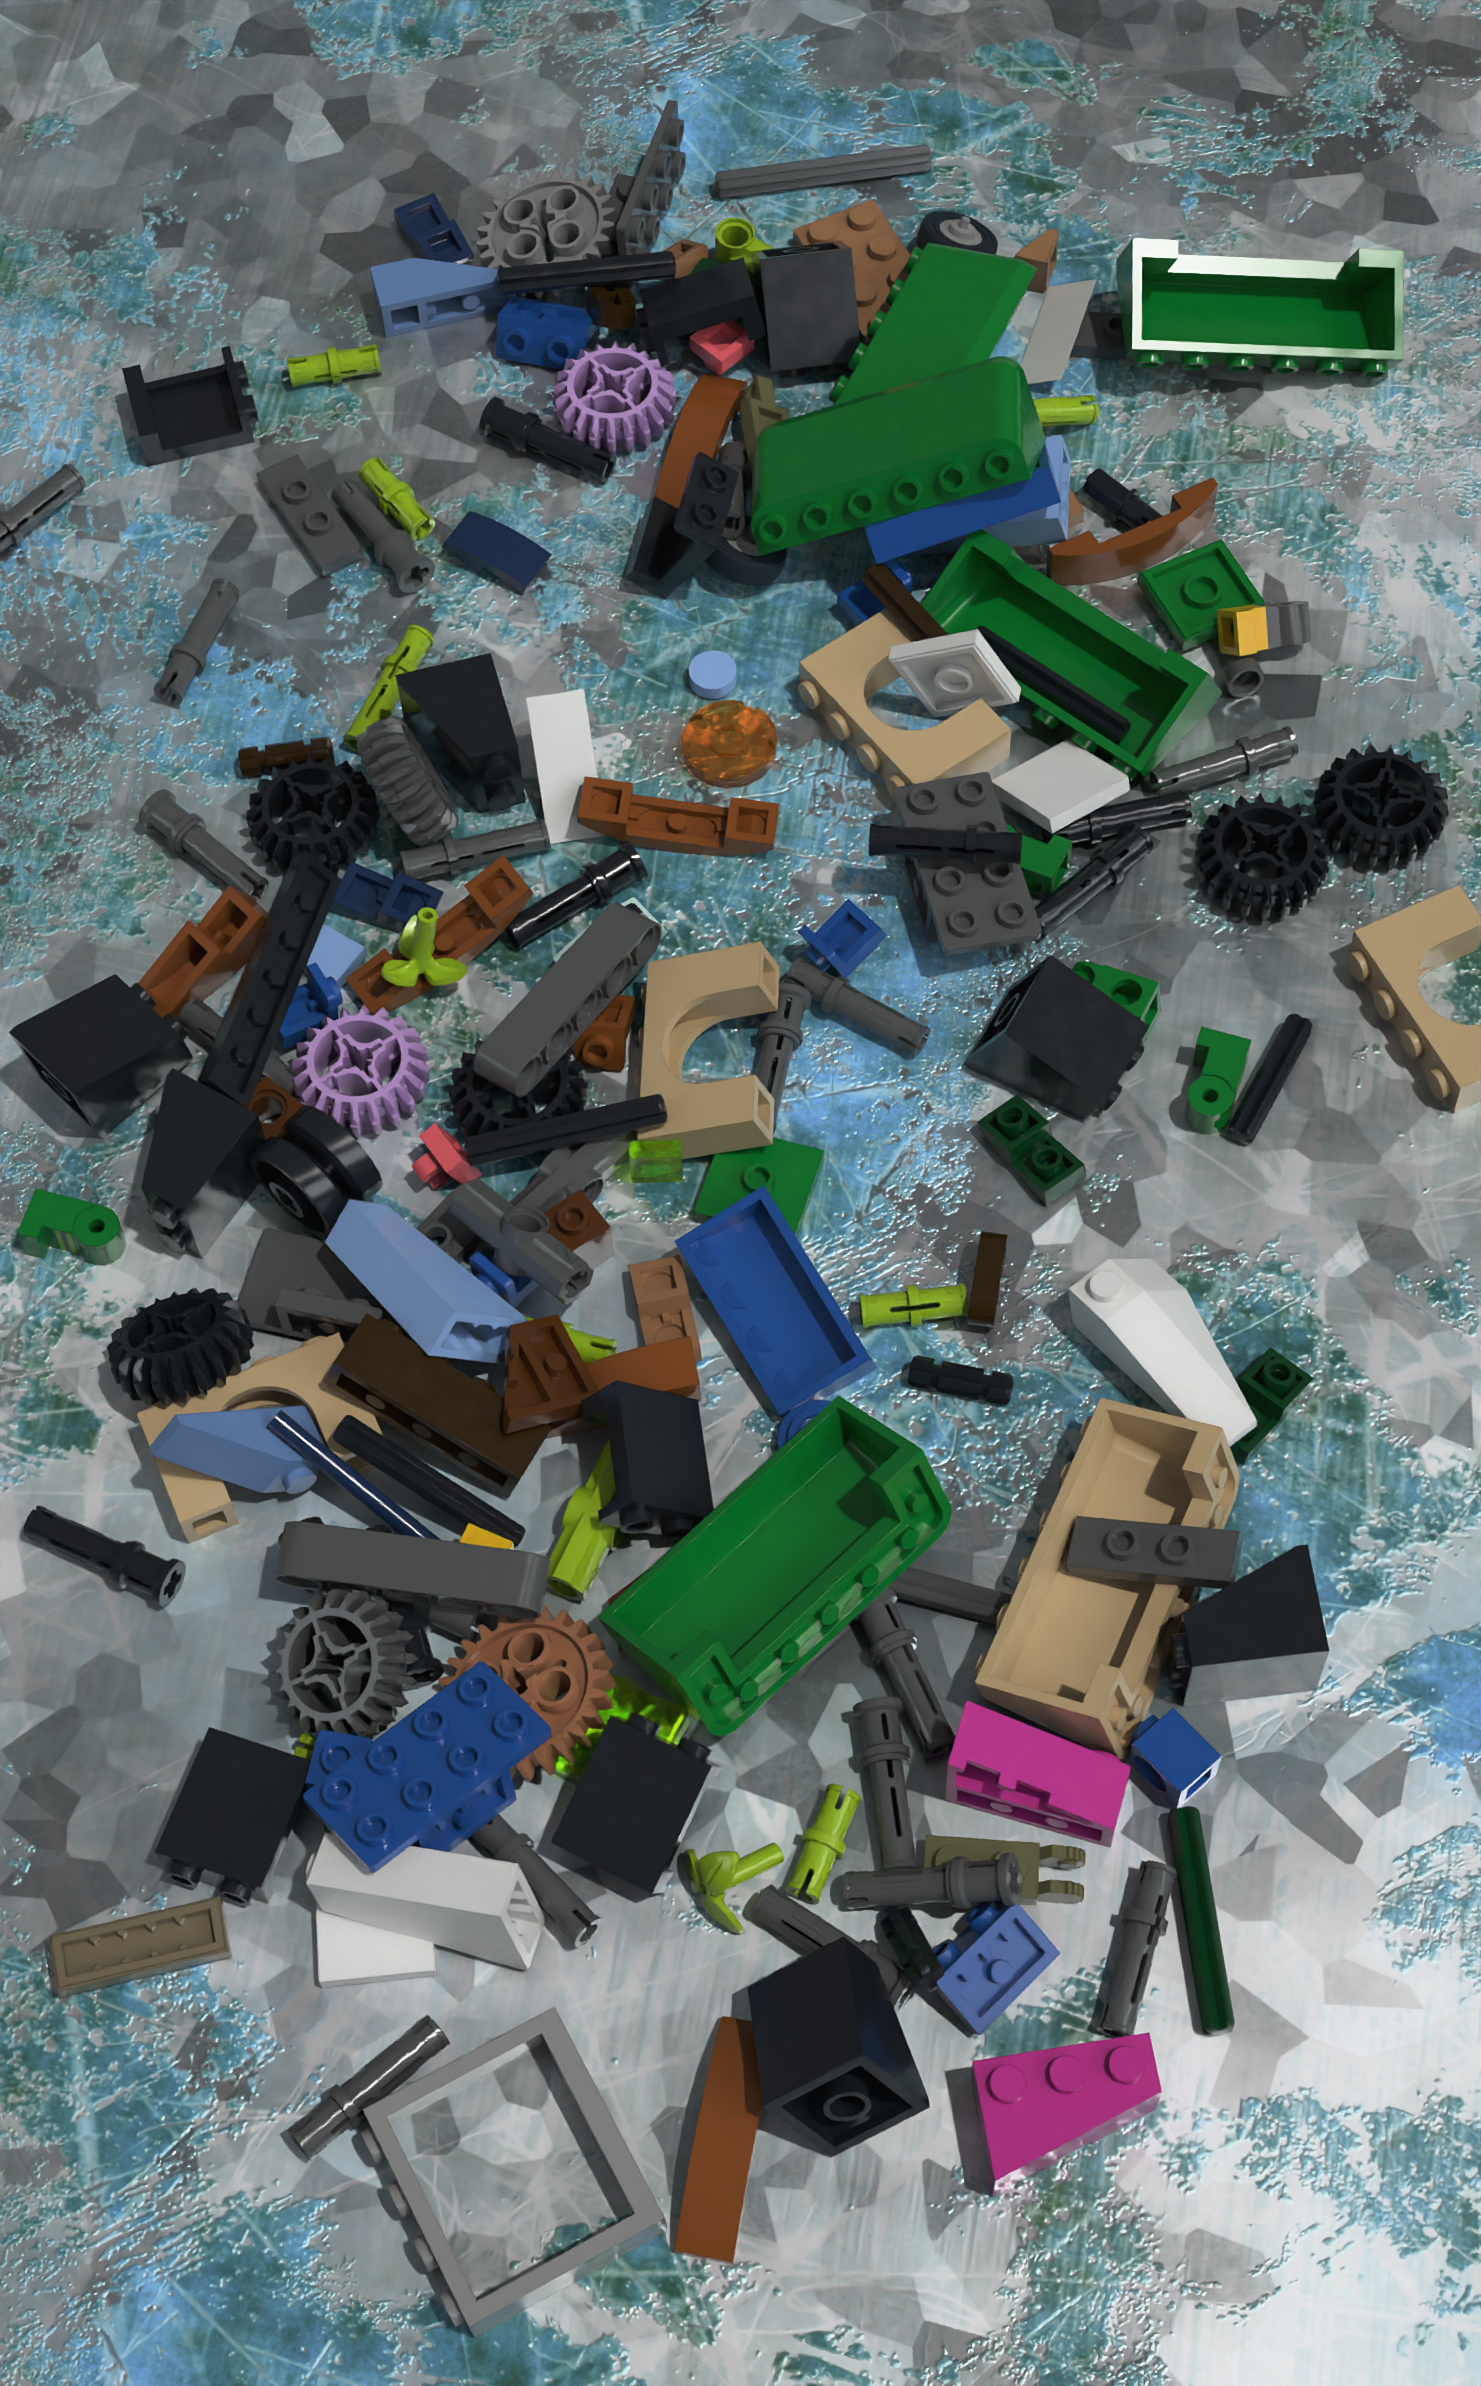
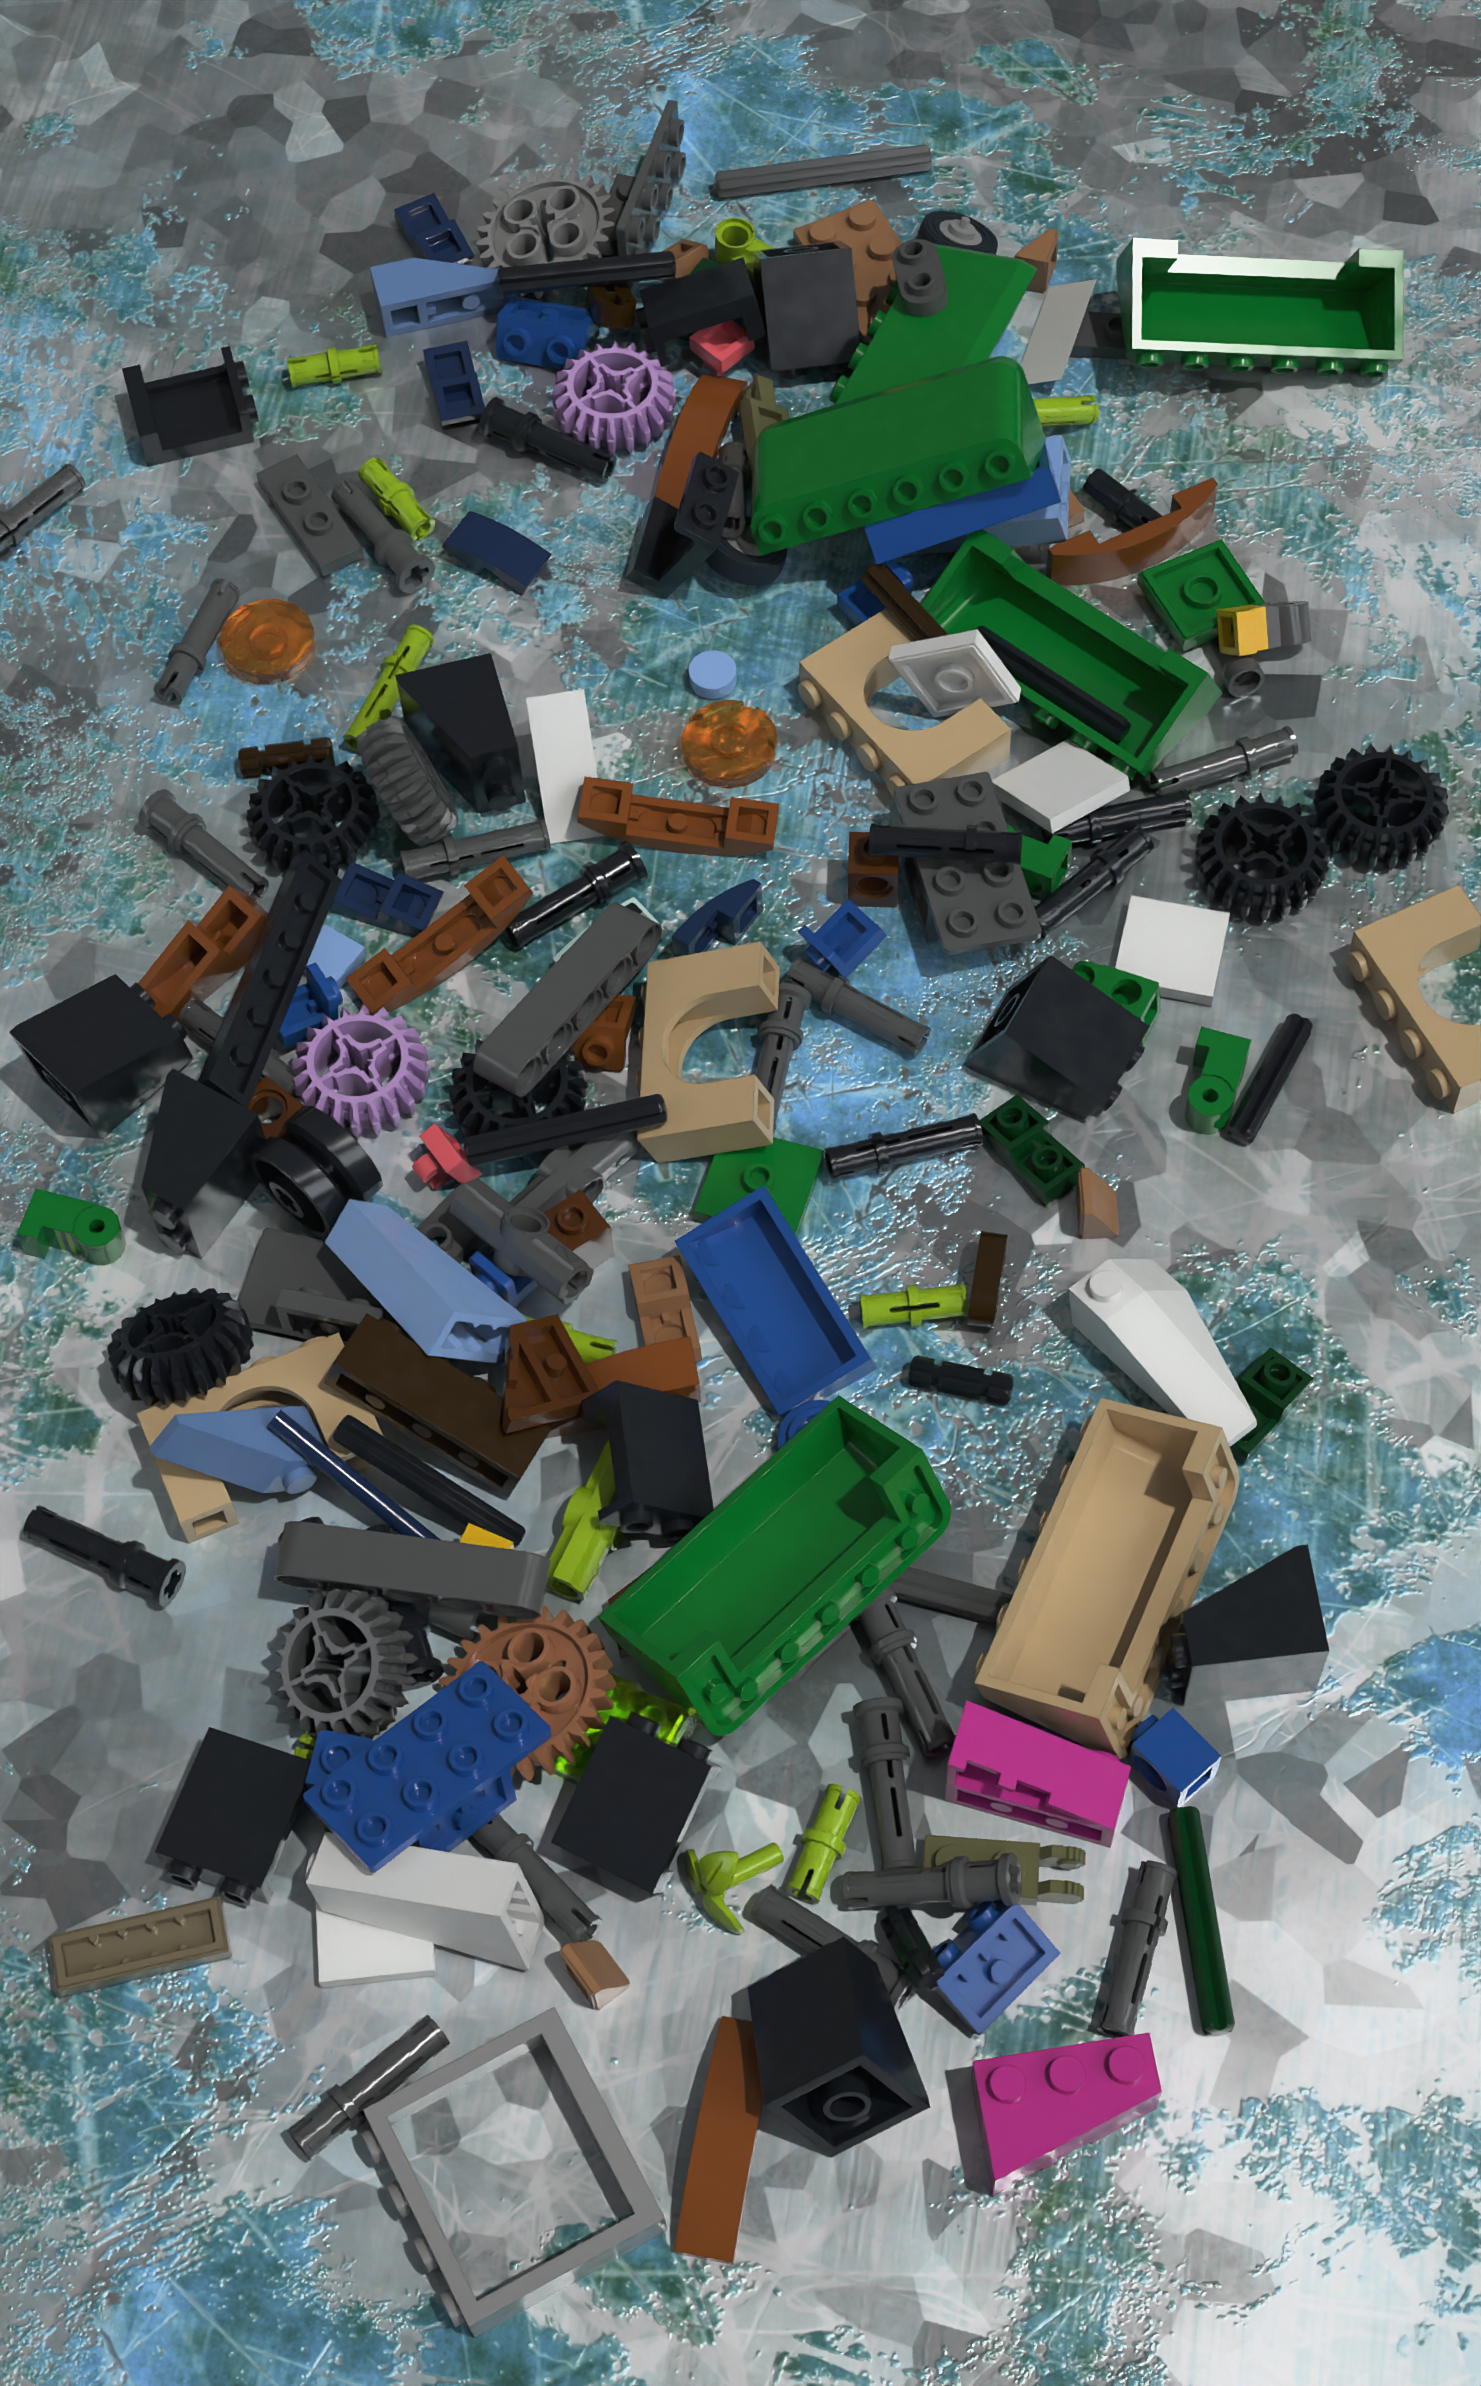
(267, 641): none -> clear orange tile
(417, 946): lime plant -> none
(454, 383): none -> dark blue slope
(594, 1972): none -> medium nougat slope
(656, 1161): clear neon green tile -> none
(724, 917): none -> dark blue slope
(871, 879): none -> reddish brown brick
(916, 1143): none -> black pin
(920, 278): none -> dark grey plate
(1095, 1207): none -> medium nougat slope
(1154, 1552): dark grey plate -> none
(1174, 947): none -> white tile

